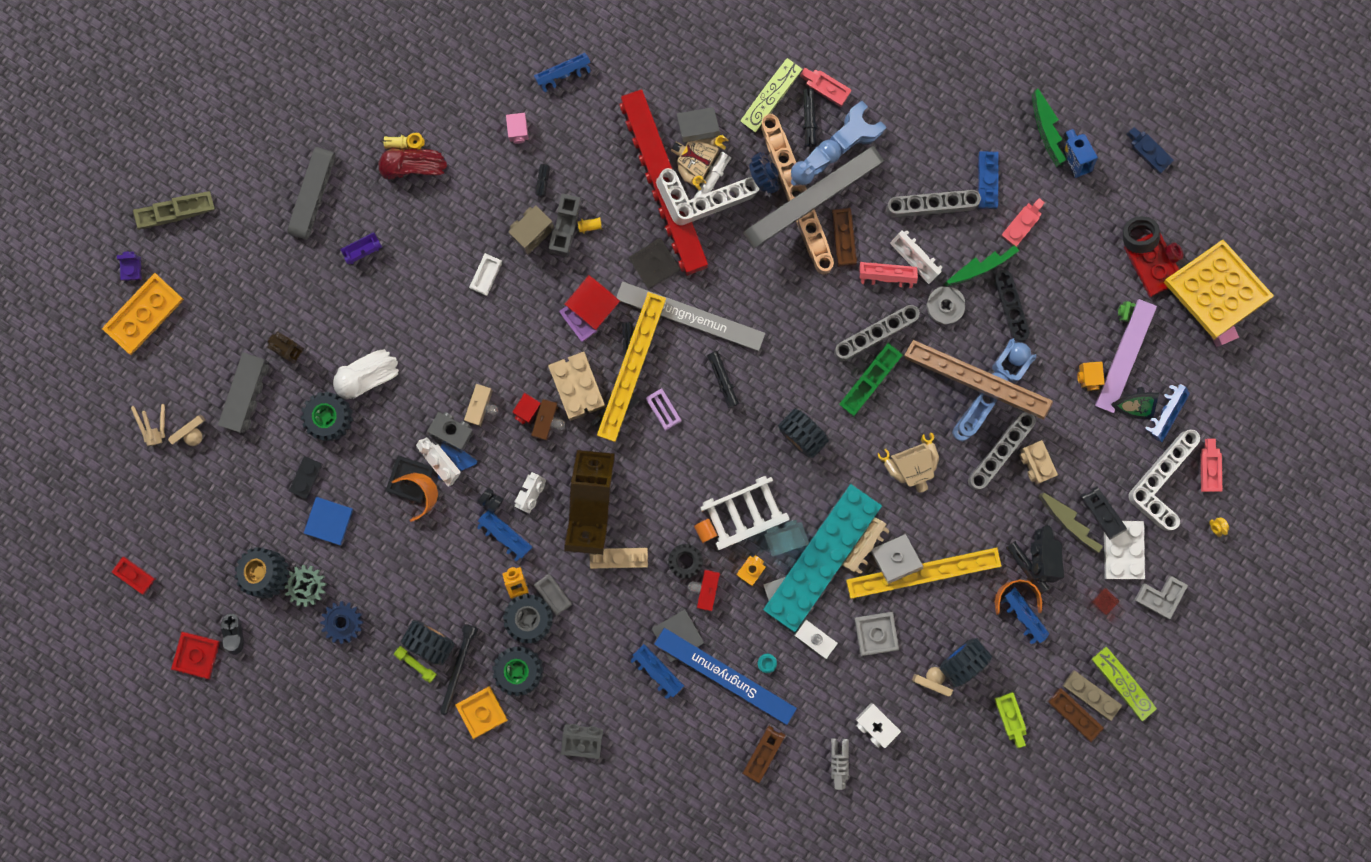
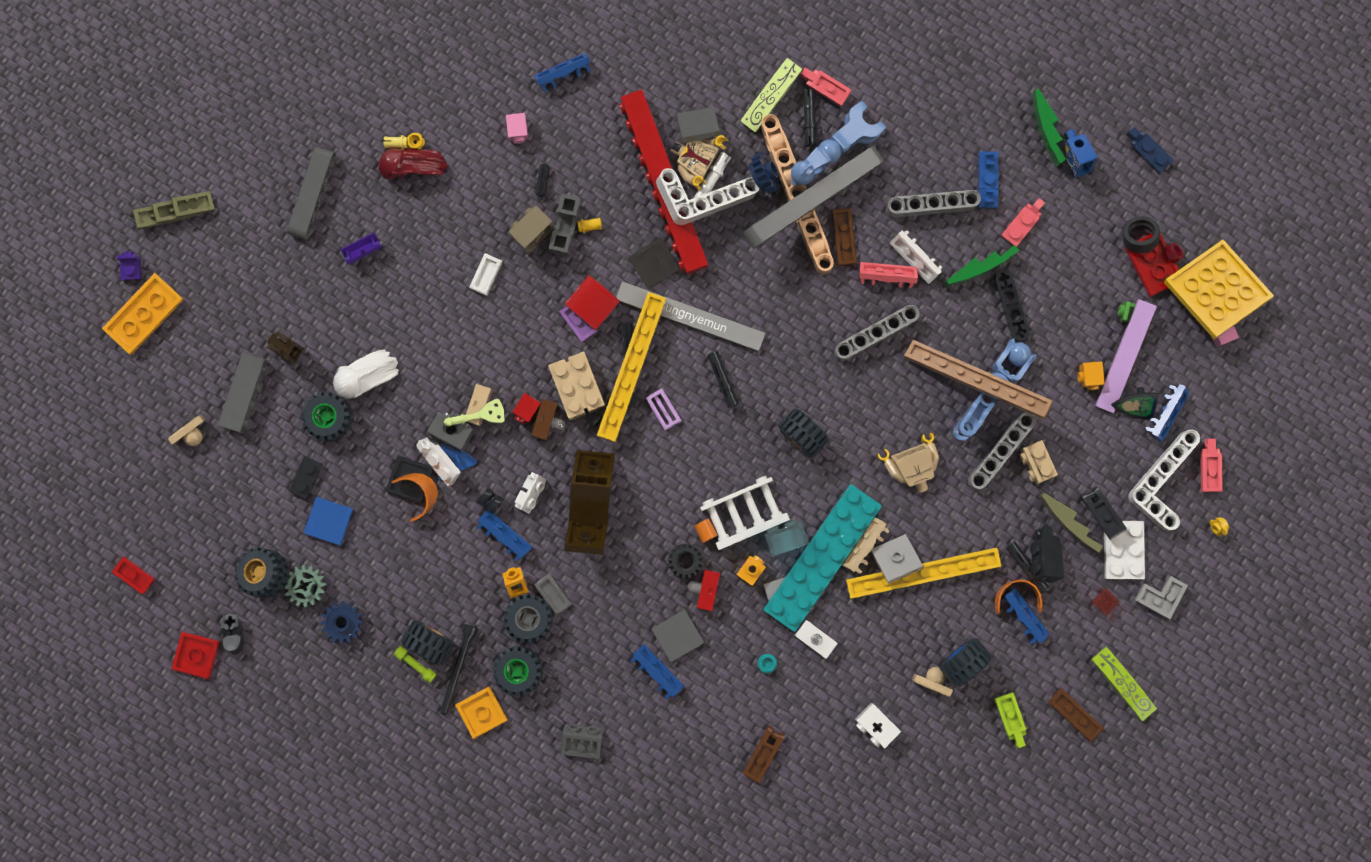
(151, 436): tan plant -> none
(482, 414): none -> yellowish green piece
(620, 558): tan plate -> none
(725, 676): blue tile -> none
(840, 763): light grey hinge -> none
(871, 379): green slope -> none
(876, 633): light grey tile -> none
(956, 306): light grey plate -> none
(1092, 695): dark tan plate -> none

